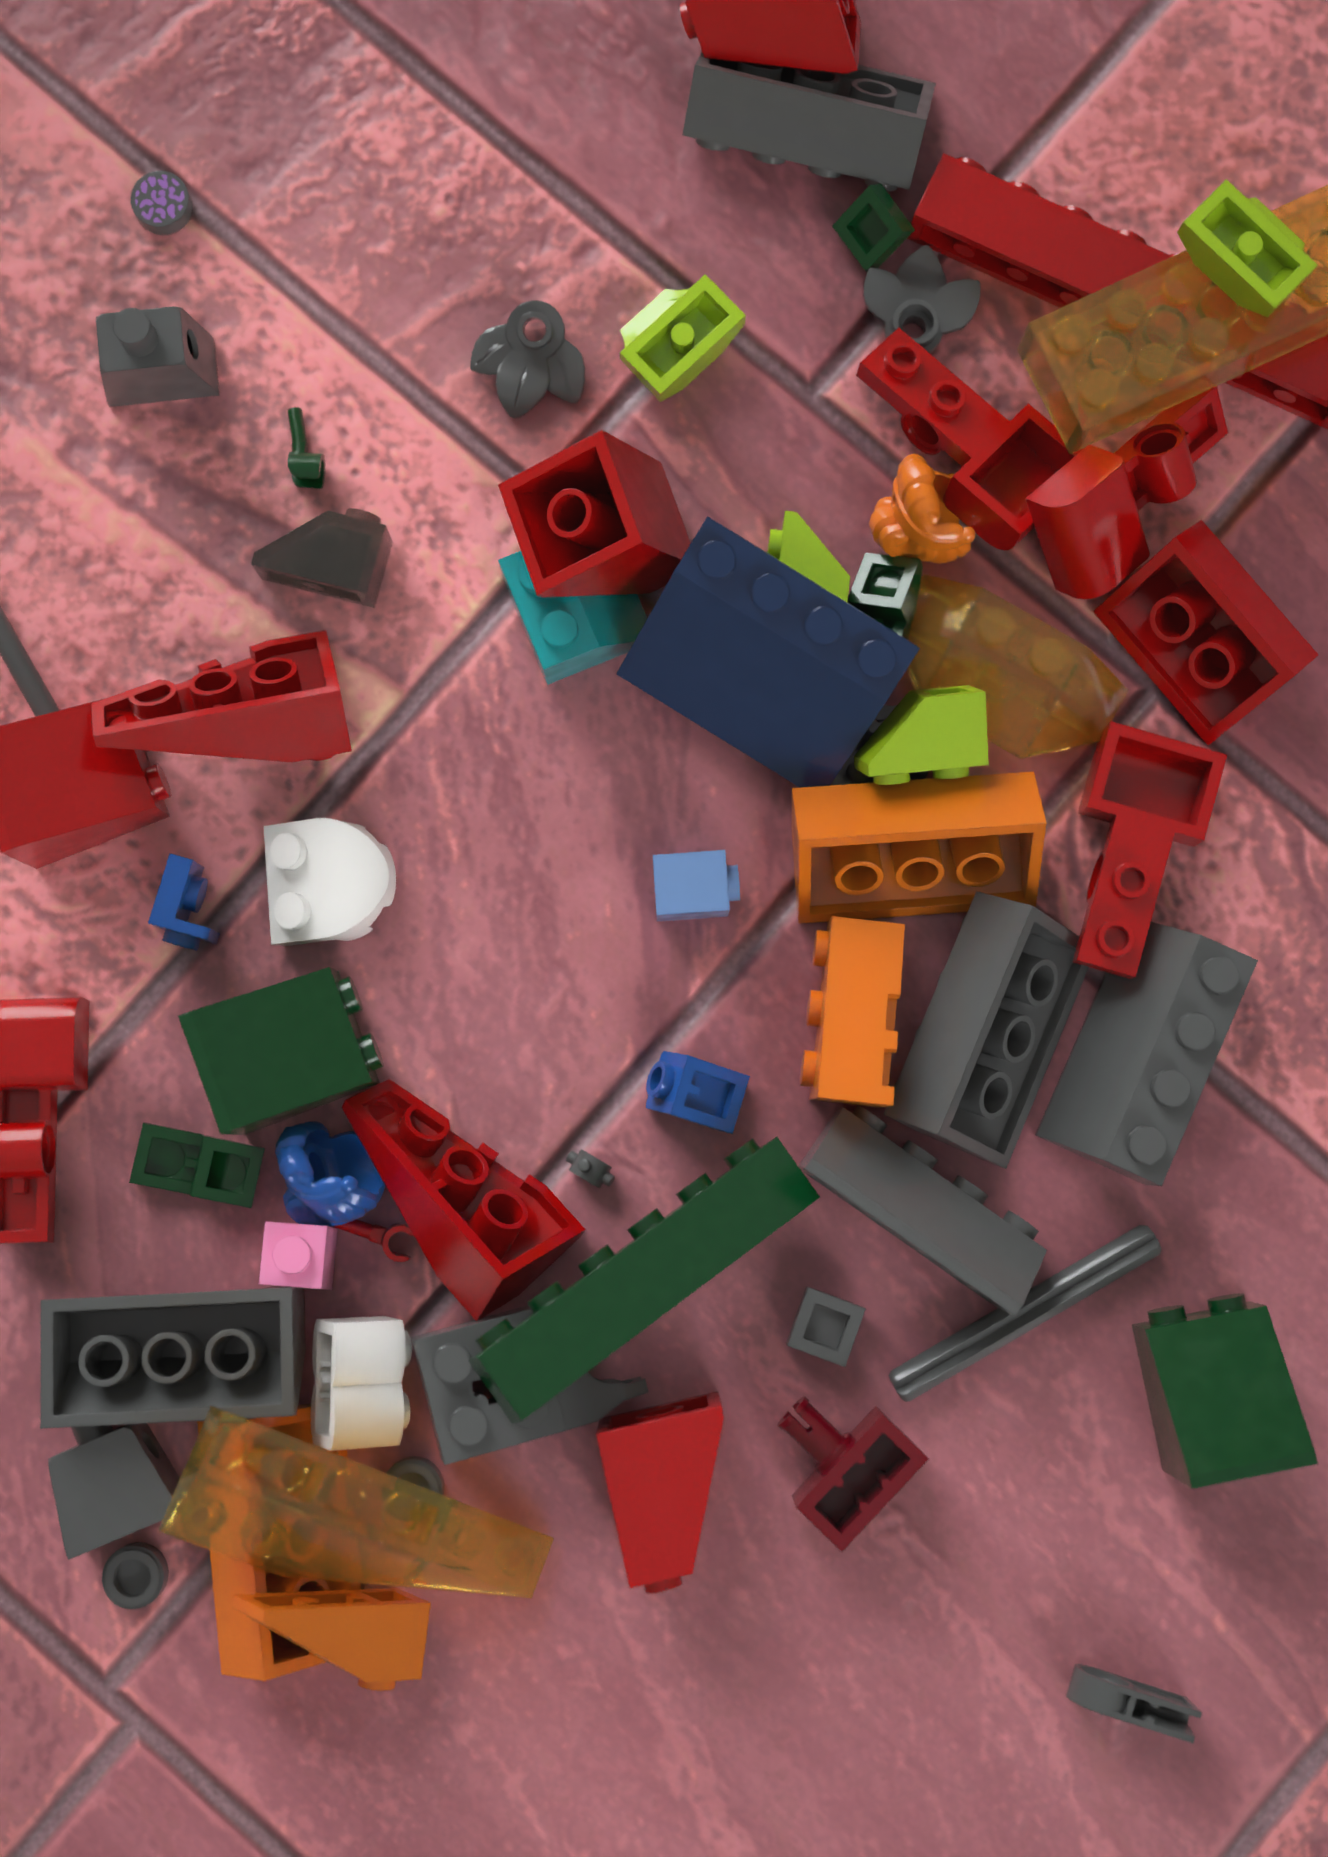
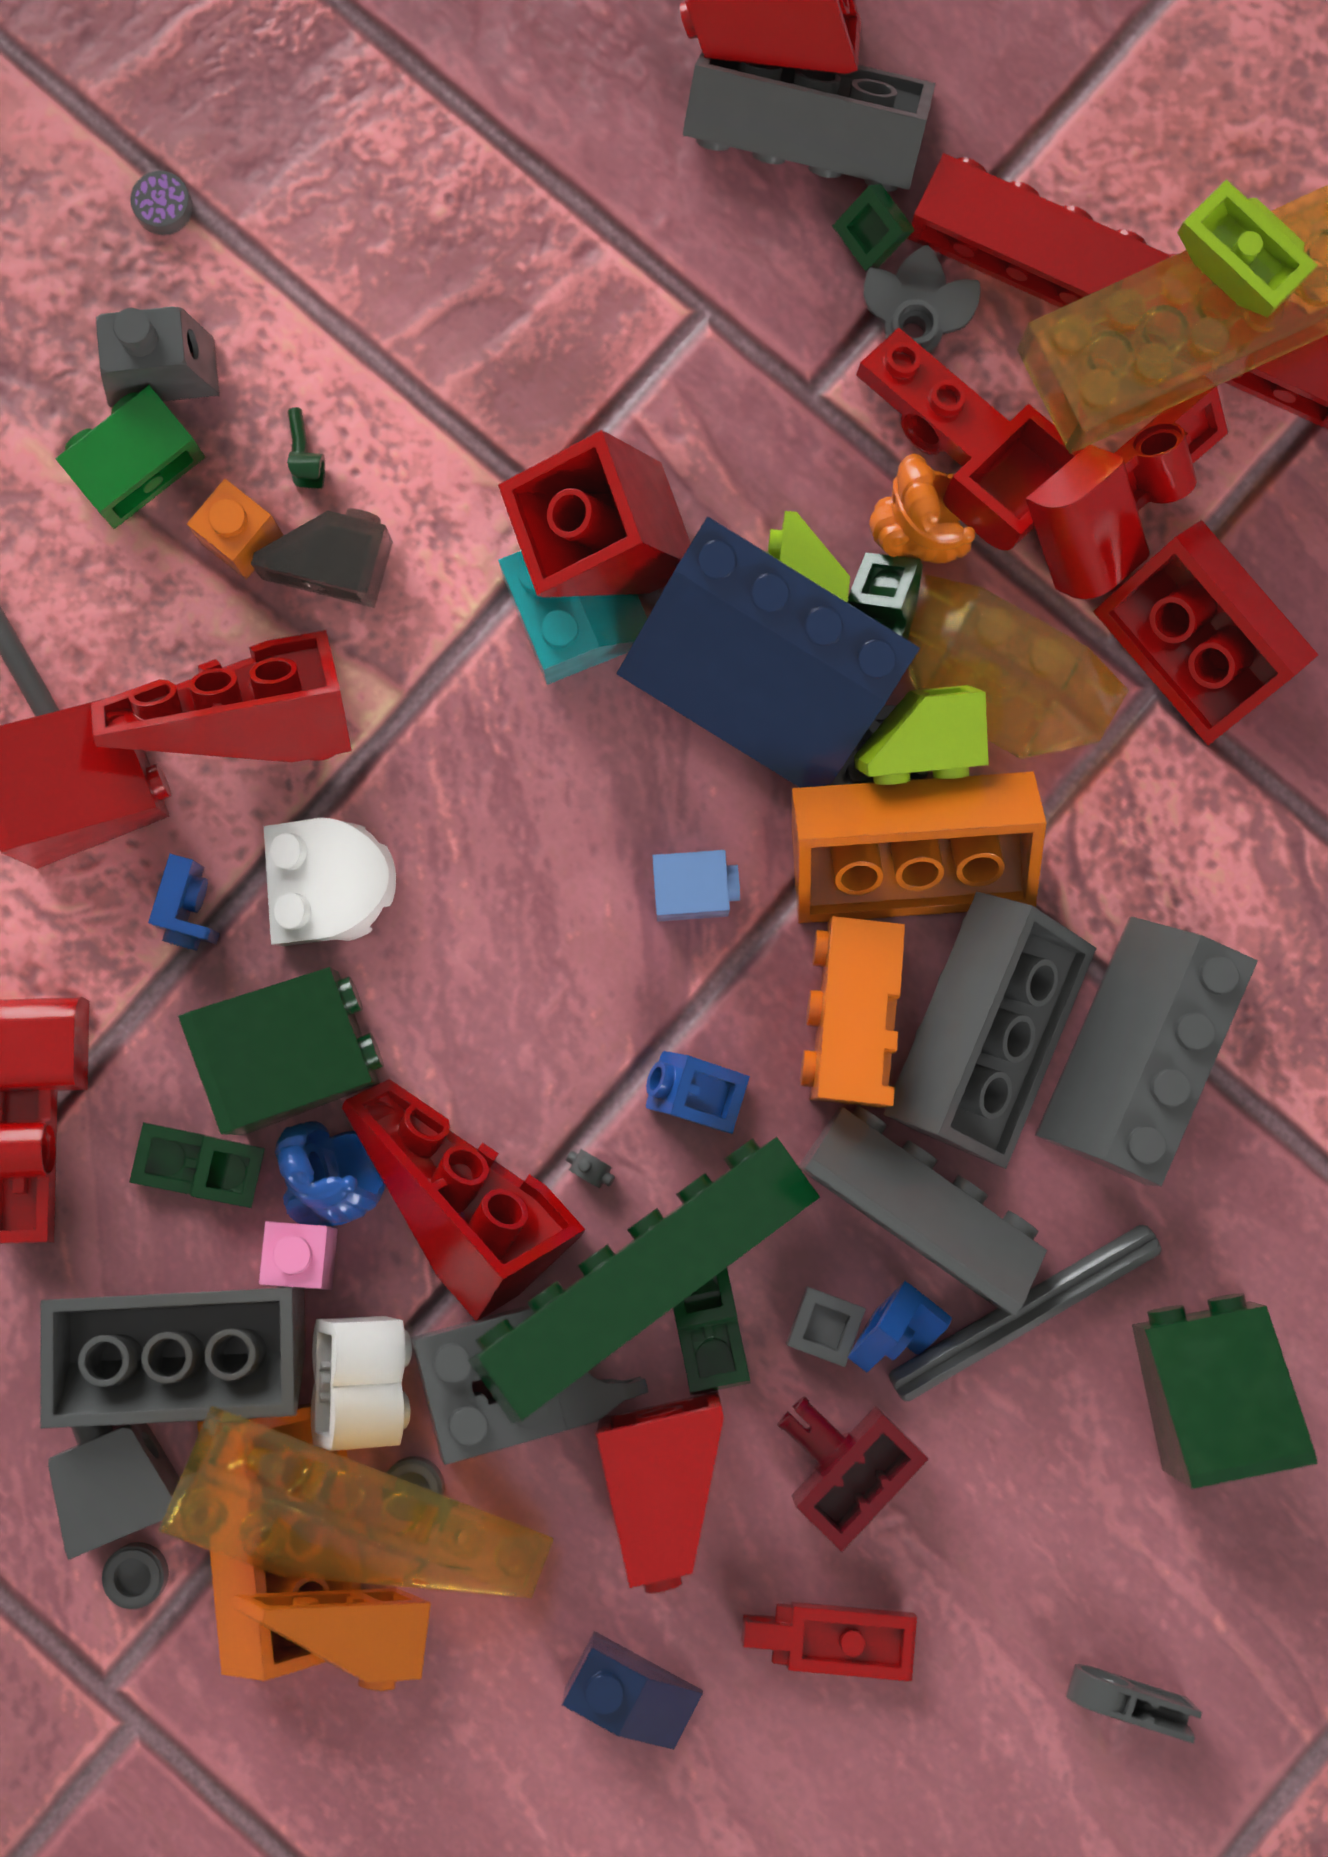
(130, 456): none -> green brick
(233, 527): none -> orange brick
(378, 1235): red hand -> none
(527, 367): dark grey plate -> none
(629, 1694): none -> dark blue slope
(679, 336): lime slope -> none
(711, 1337): none -> dark green slope
(836, 1640): none -> red hinge
(899, 1322): none -> blue bracket
(1150, 795): red plate -> none

